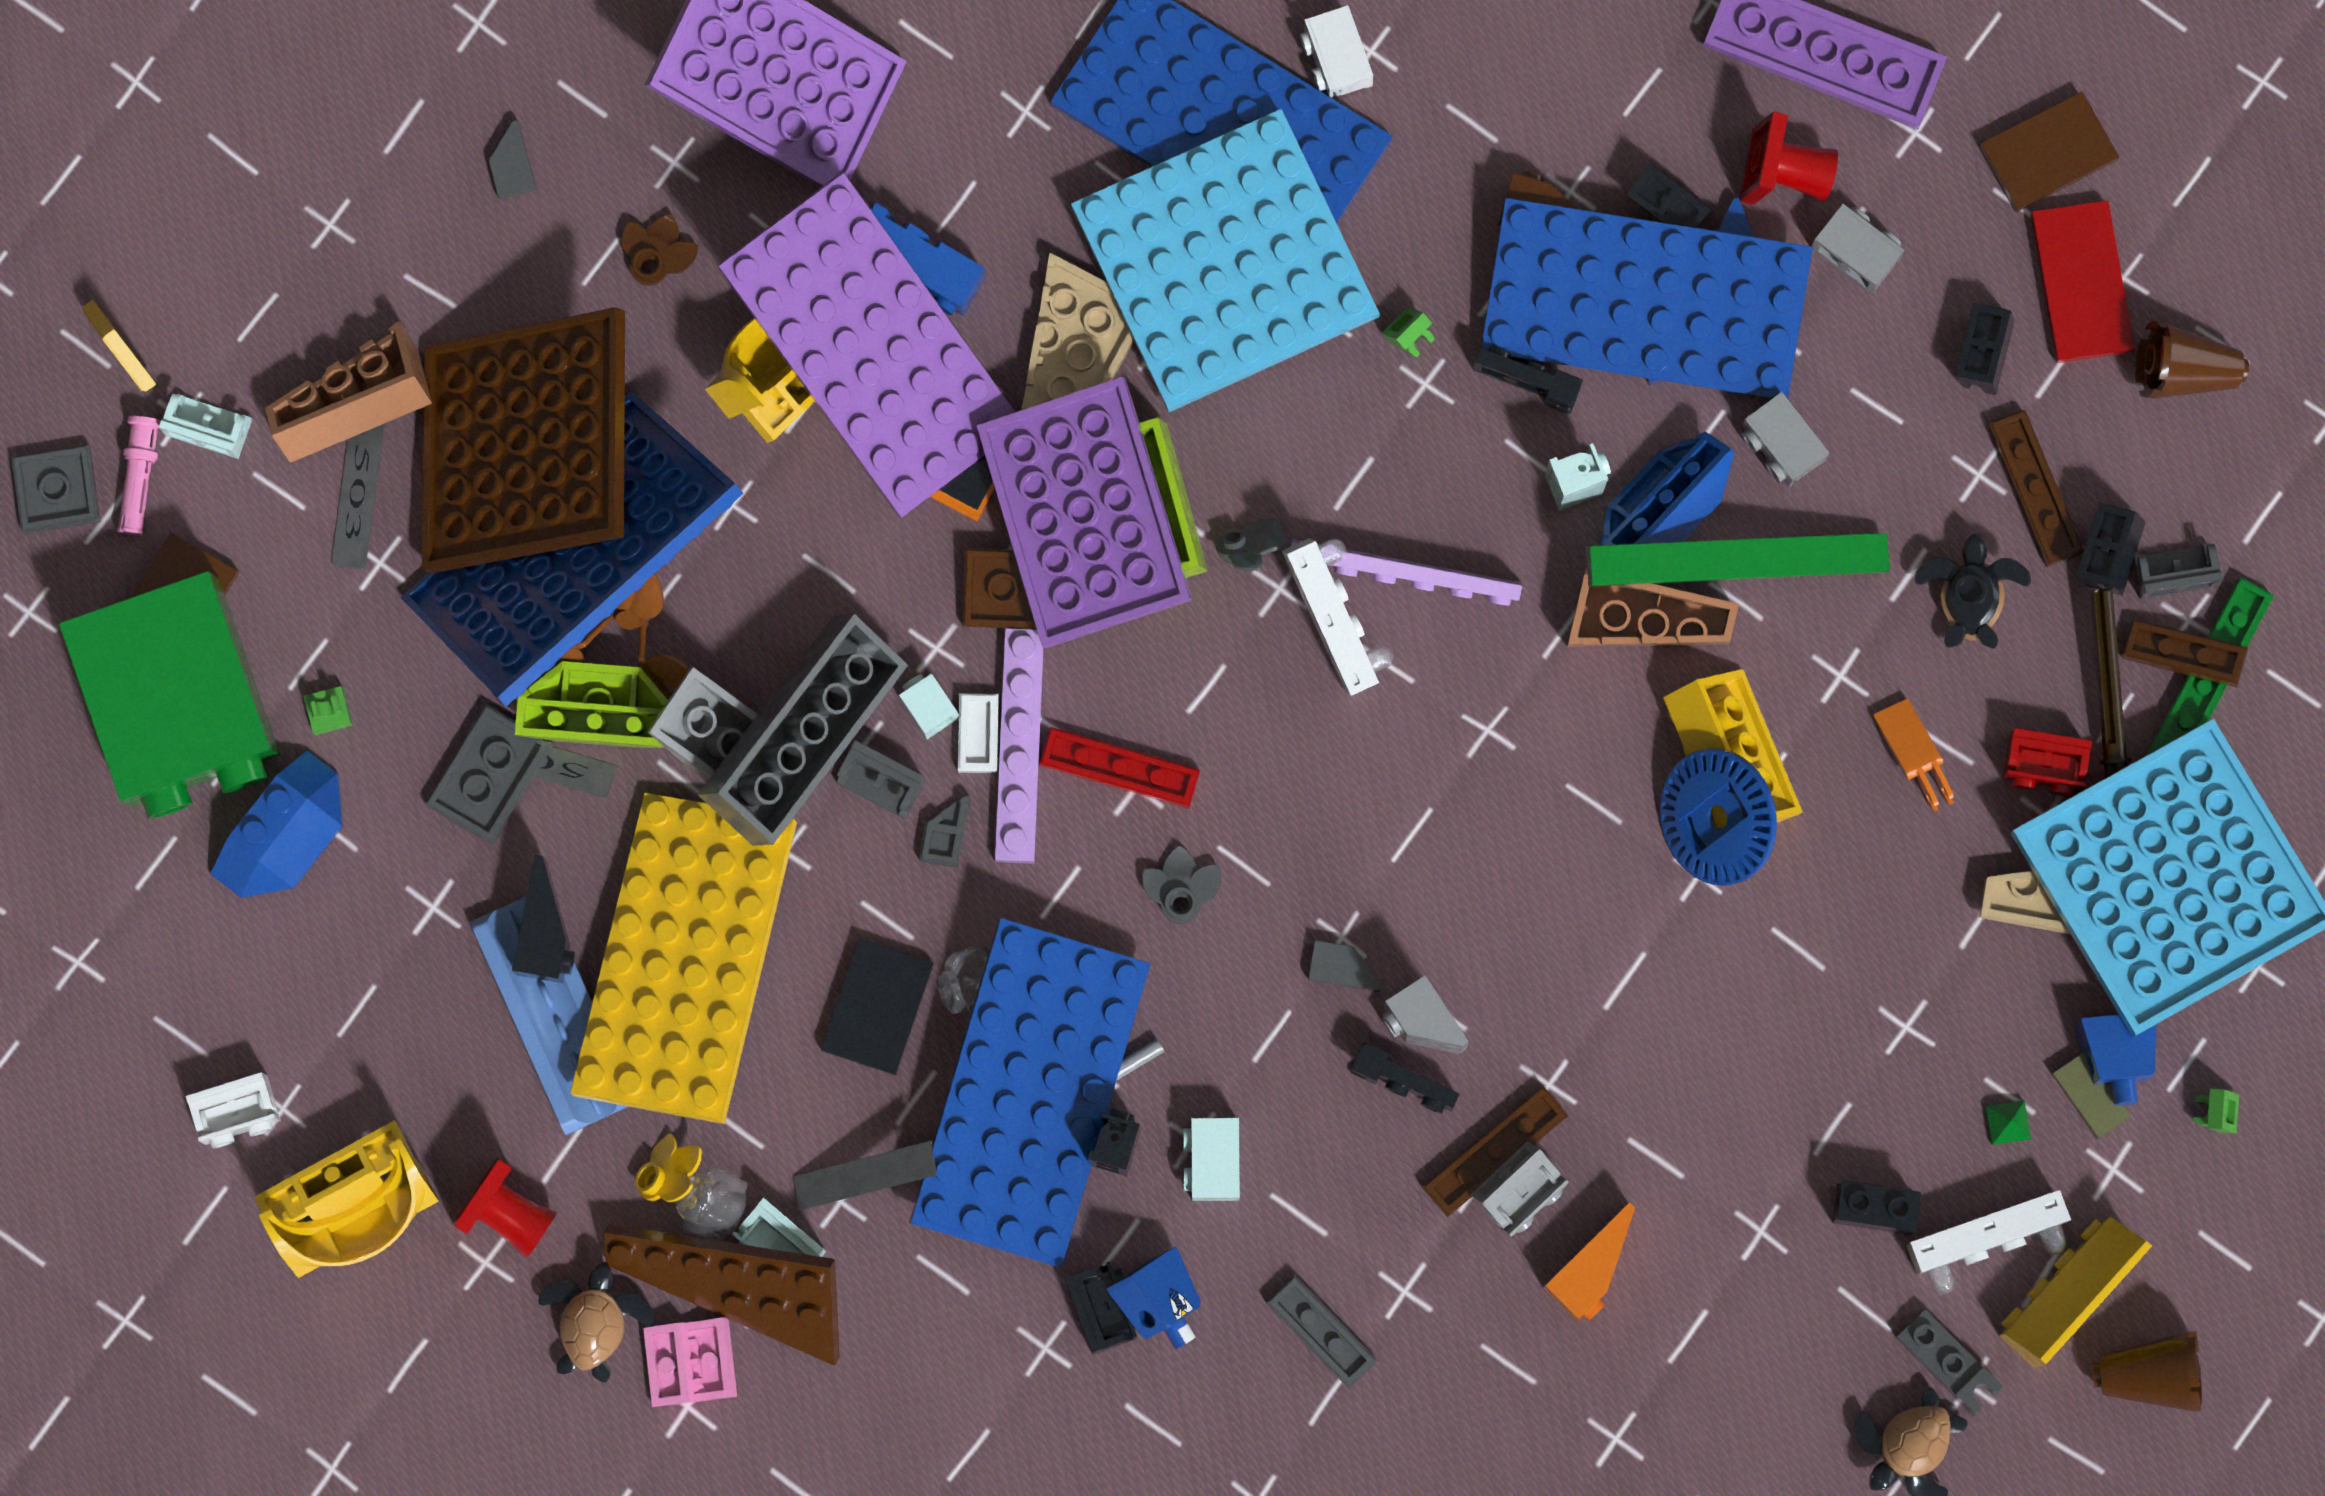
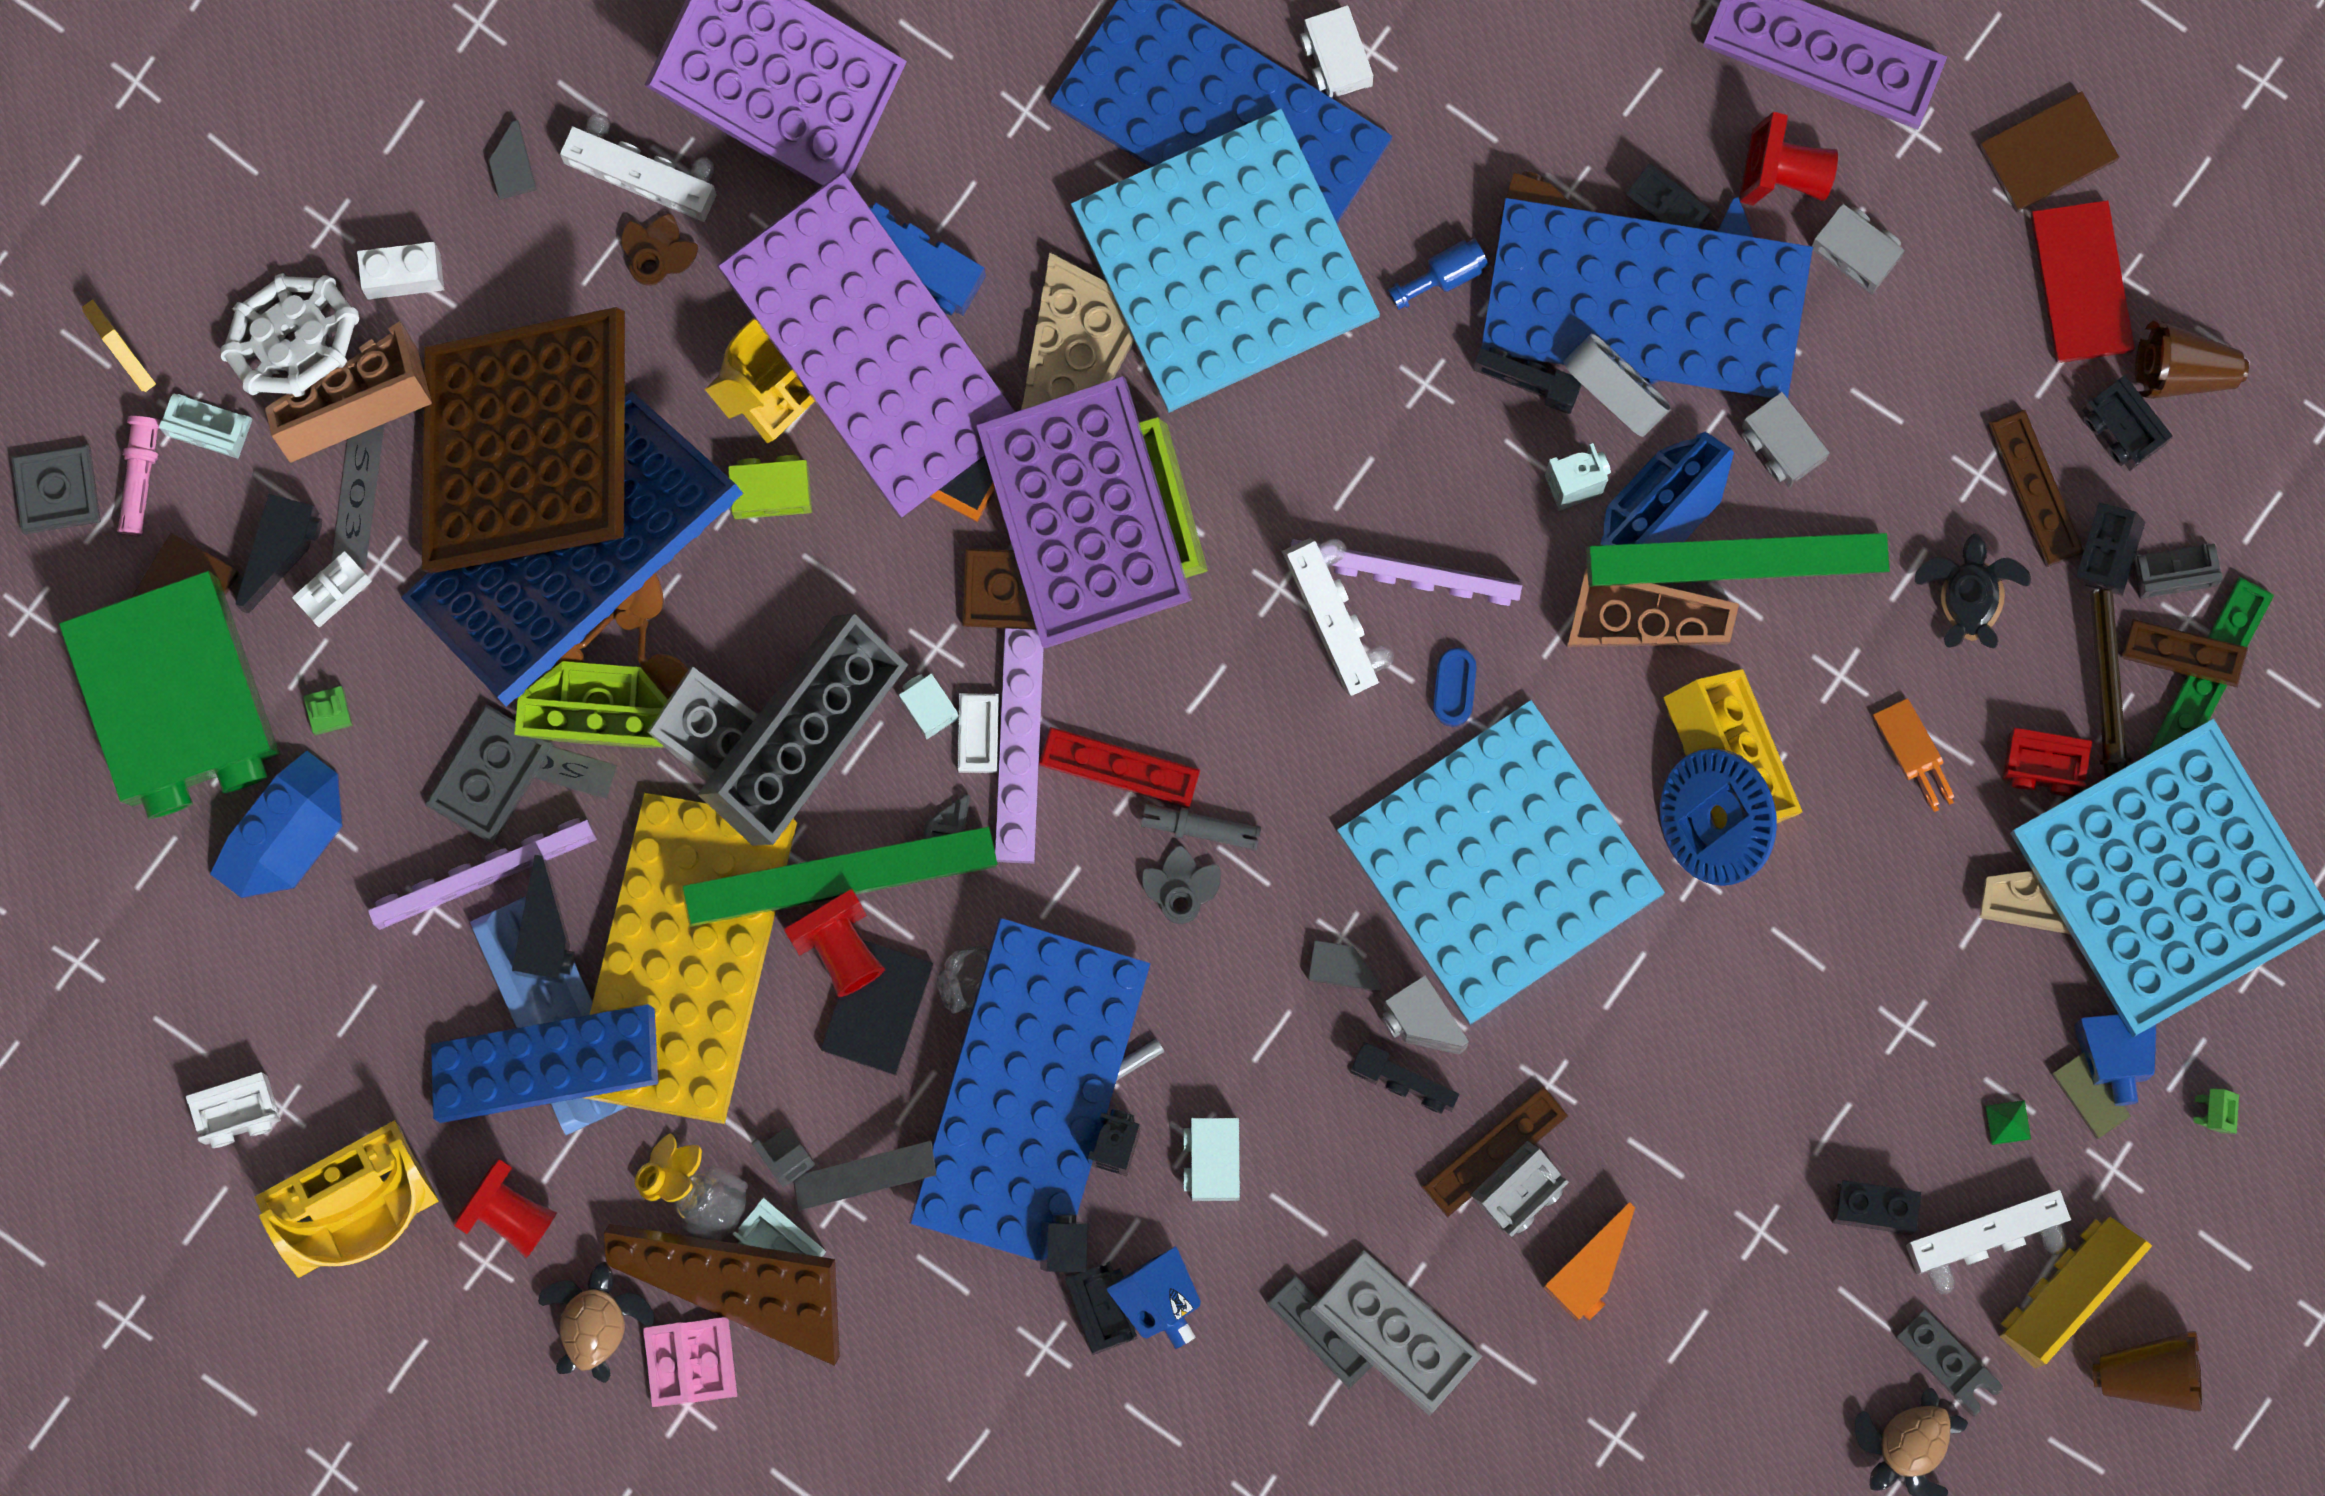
(279, 544): none -> black slope
(284, 317): none -> white plate
(331, 589): none -> white hips
(400, 270): none -> white brick
(466, 879): none -> lavender plate
(544, 1063): none -> blue plate
(638, 174): none -> white piece
(771, 487): none -> lime brick
(784, 1156): none -> dark grey panel
(835, 875): none -> green tile
(838, 943): none -> red plant
(880, 780): dark grey hinge -> none
(1063, 1244): none -> black brick
(1200, 826): none -> dark grey pin
(1247, 546): dark grey plate -> none
(1396, 1333): none -> light grey tile
(1407, 329): bright green tile -> none
(1446, 270): none -> blue piece
(1454, 687): none -> blue tile
(1500, 862): none -> medium azure plate
(1617, 385): none -> light grey beam
(1985, 347): black hinge -> none
(2126, 424): none -> black hinge

